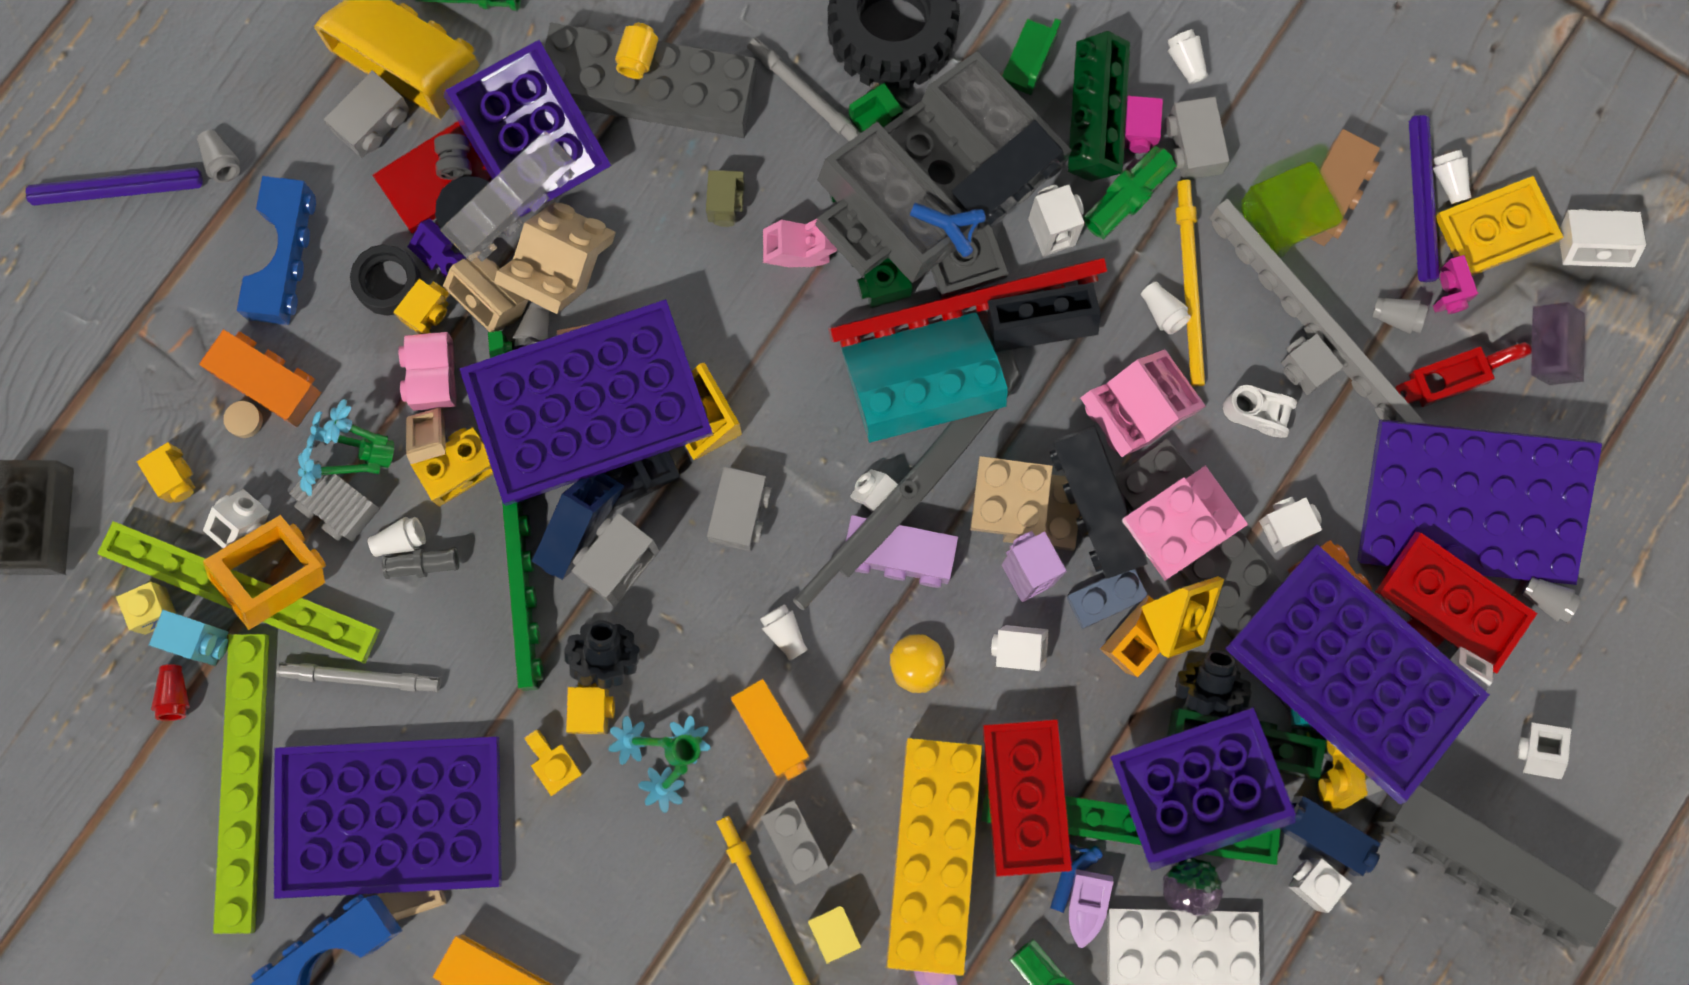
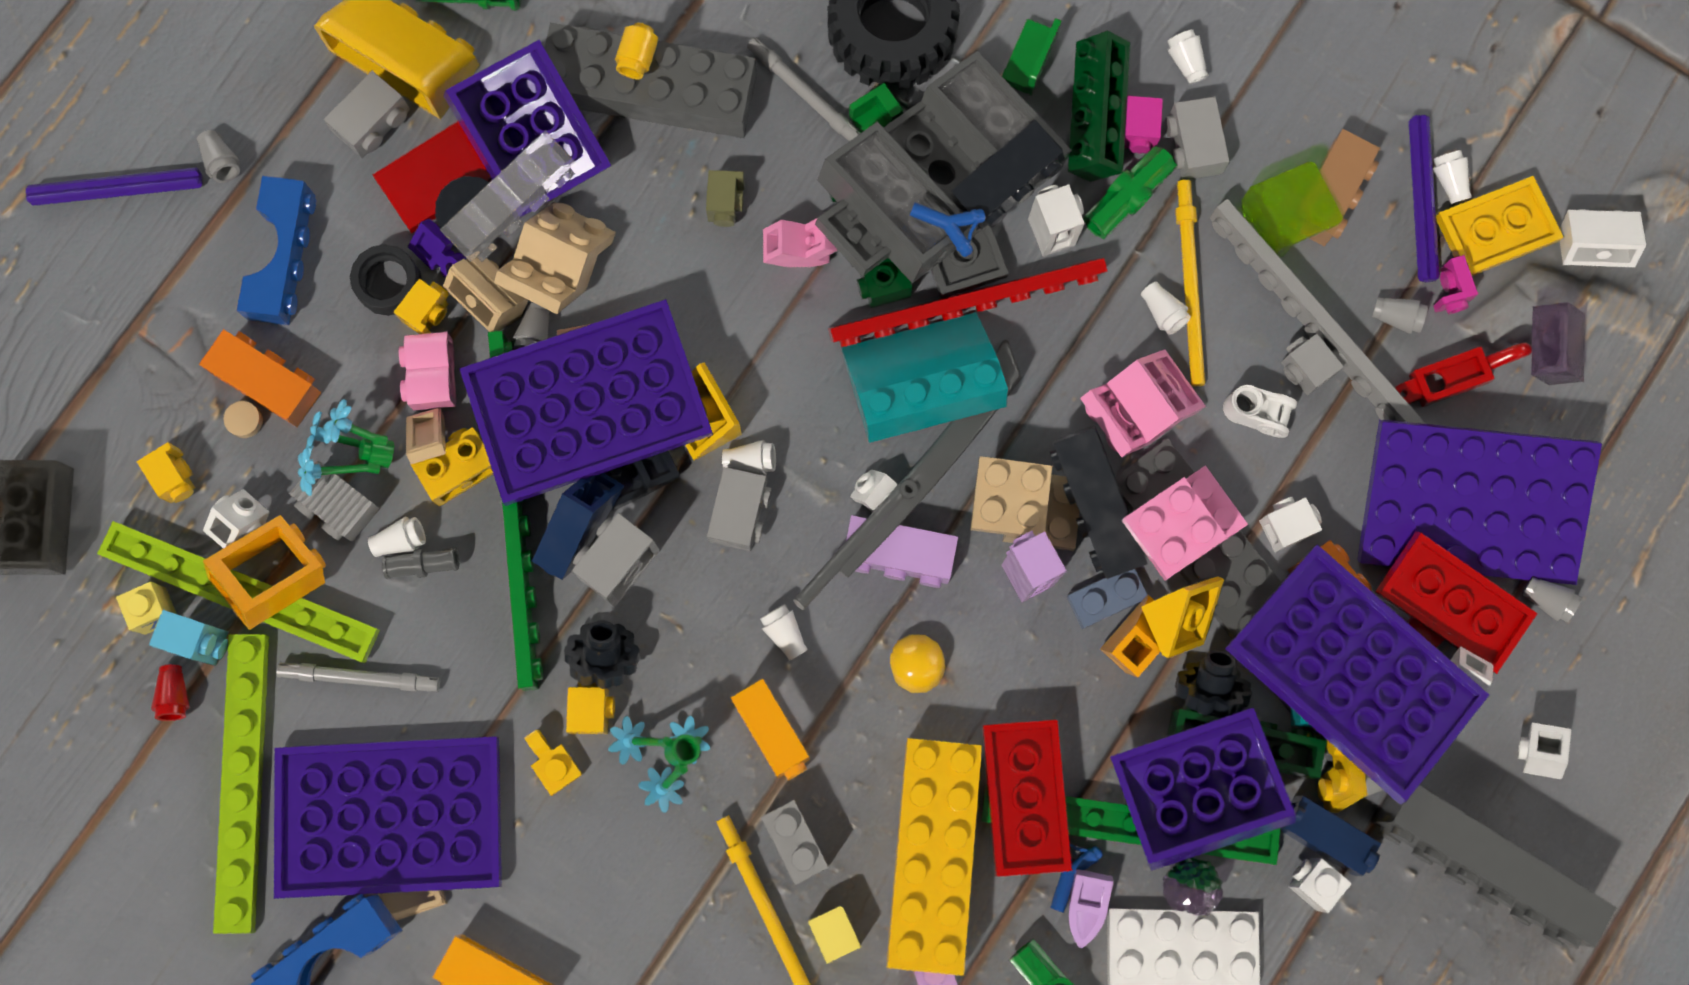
(452, 156): dark grey wheel -> none
(753, 458): none -> white cone
(1020, 647): white brick -> none
(1043, 317): black brick -> none

